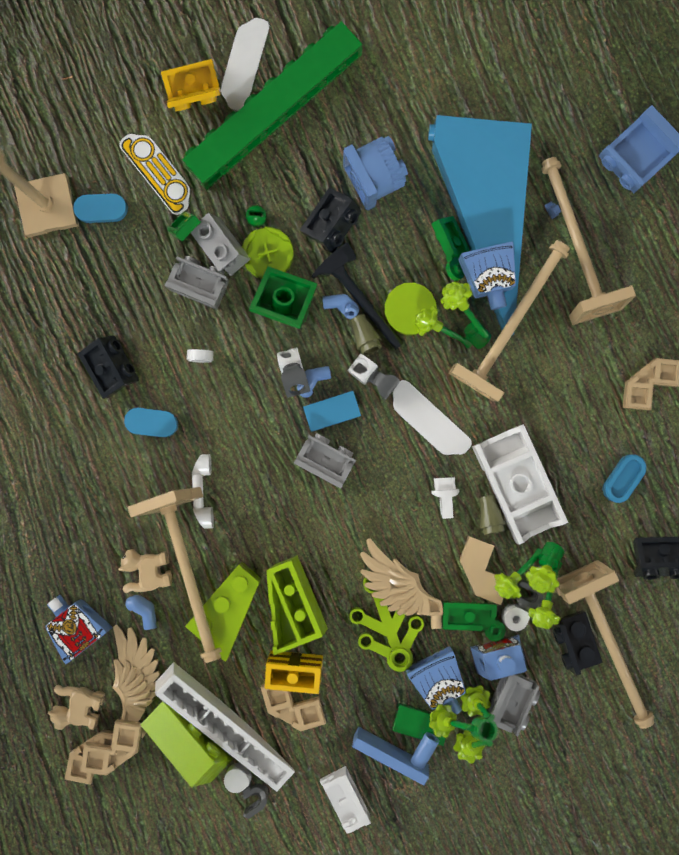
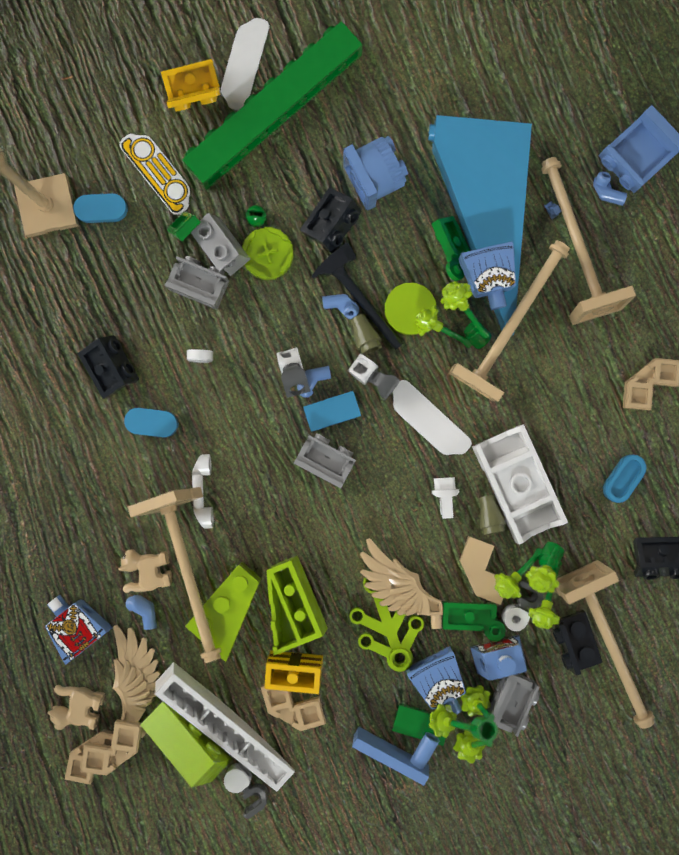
(283, 297): green slope -> none
(346, 800): white hinge -> none
(605, 192): none -> medium blue arm

